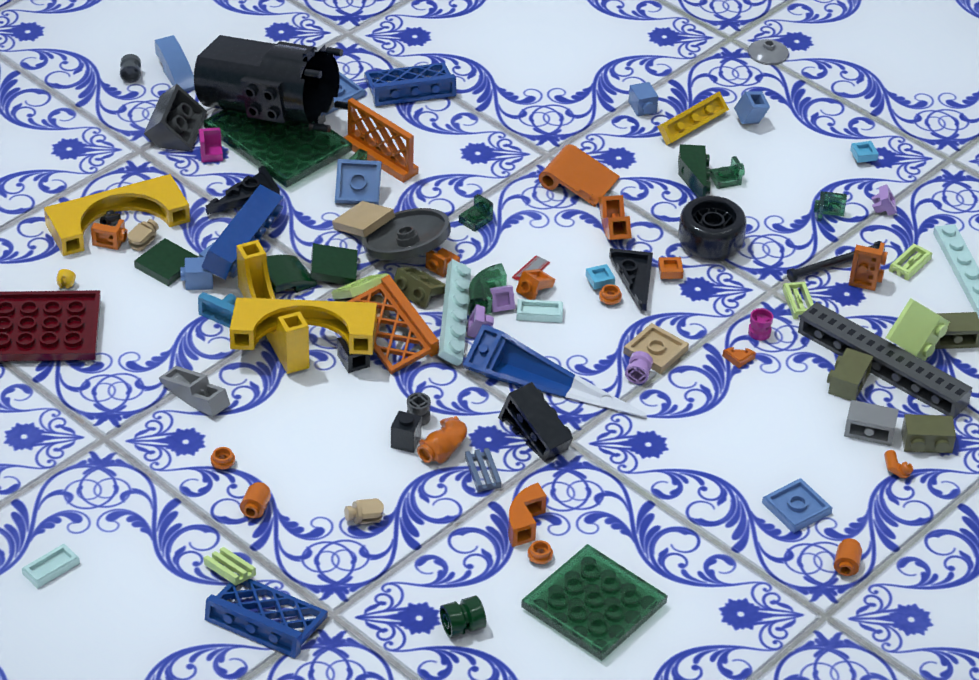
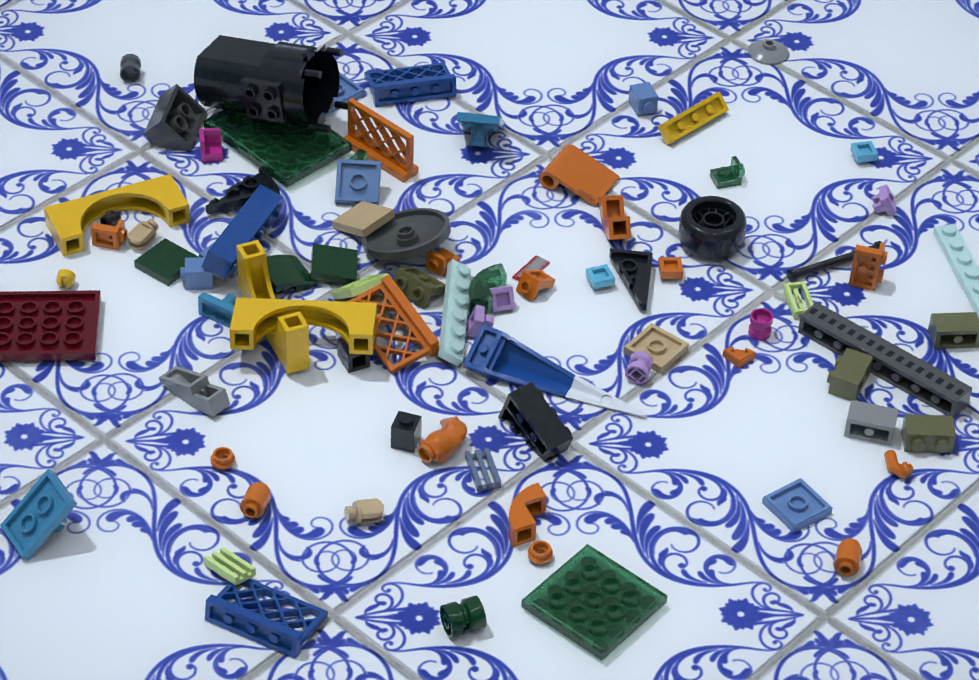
(38, 514): none -> dark azure plate
(50, 566): light aqua tile -> none
(174, 62): medium blue slope -> none
(419, 405): dark grey wheel -> none
(478, 214): bracket -> none
(480, 126): none -> dark azure plate
(539, 310): light aqua tile -> none
(610, 294): orange plate -> none
(693, 170): dark green slope -> none
(752, 107): medium blue brick -> none
(830, 204): bracket -> none
(914, 264): yellowish green tile -> none
(918, 329): yellowish green slope -> none

